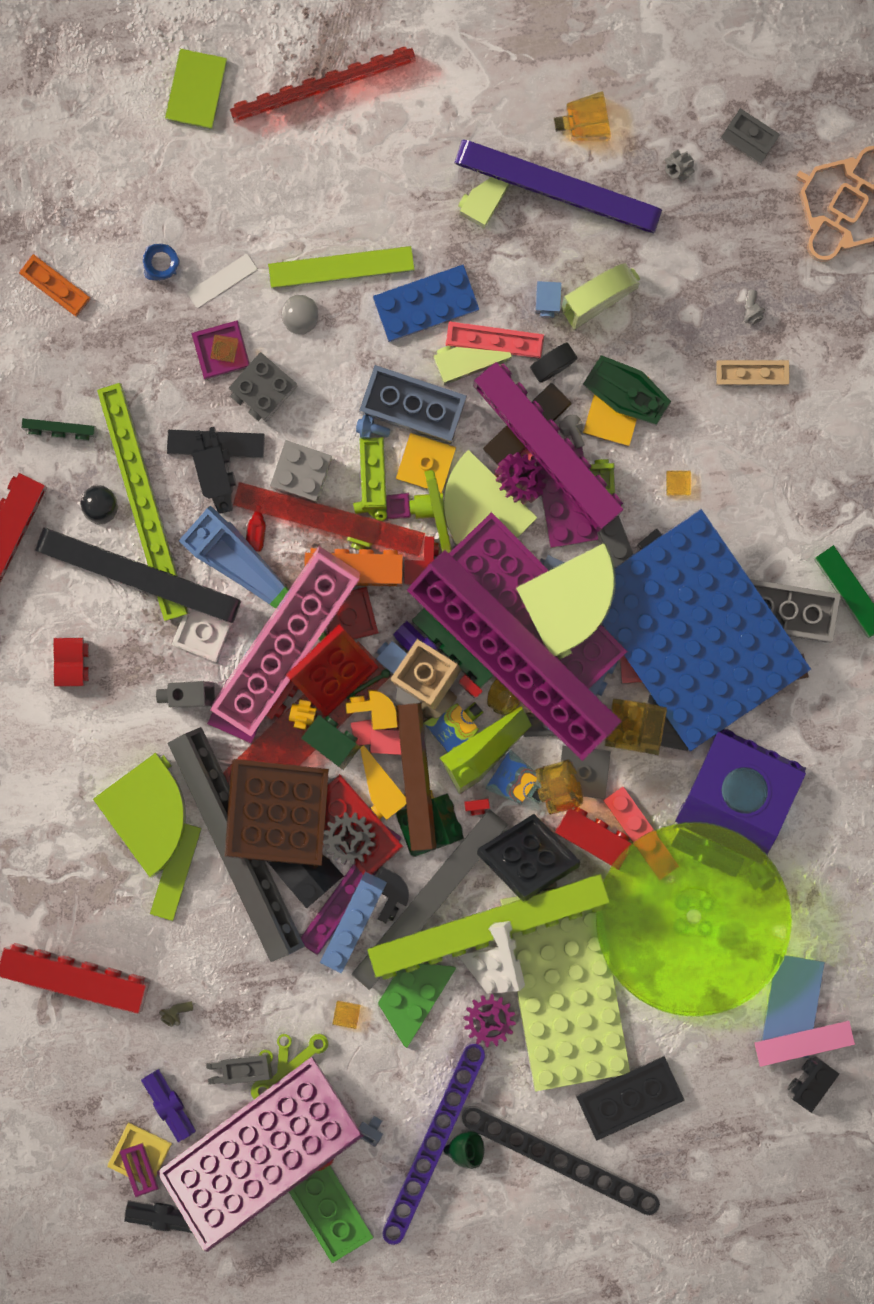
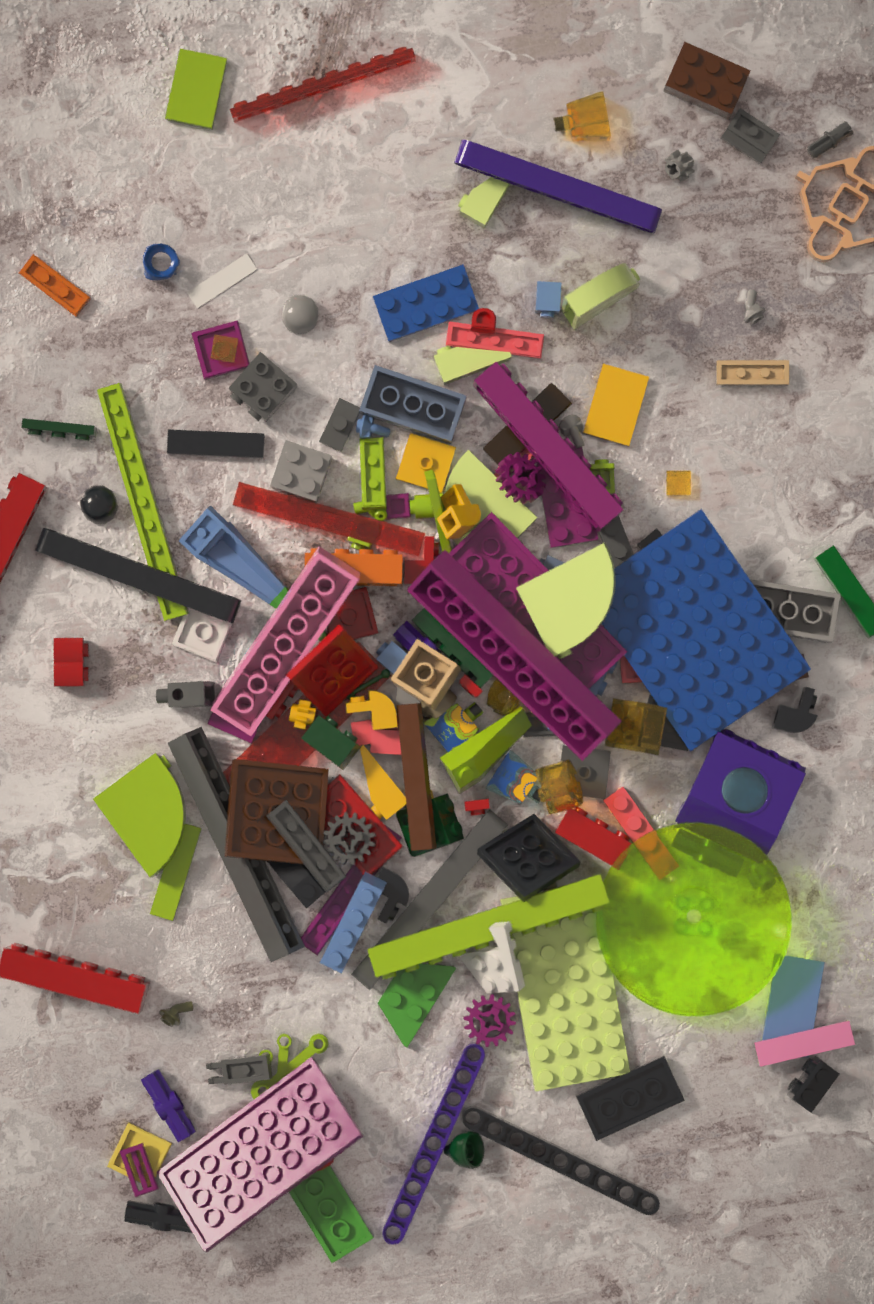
(213, 471): black hinge -> none
(256, 531): red piece -> none
(306, 846): none -> dark grey tile
(340, 425): none -> dark grey tile
(341, 267): lime tile -> none
(346, 1014): clear yellow plate -> none
(370, 1132): sand blue tile -> none
(459, 513): none -> yellow brick
(483, 321): none -> red tile
(553, 362): black tyre -> none
(627, 390): dark green piece -> none
(706, 80): none -> reddish brown brick
(799, 719): none -> black brick
(830, 139): none -> dark grey axle

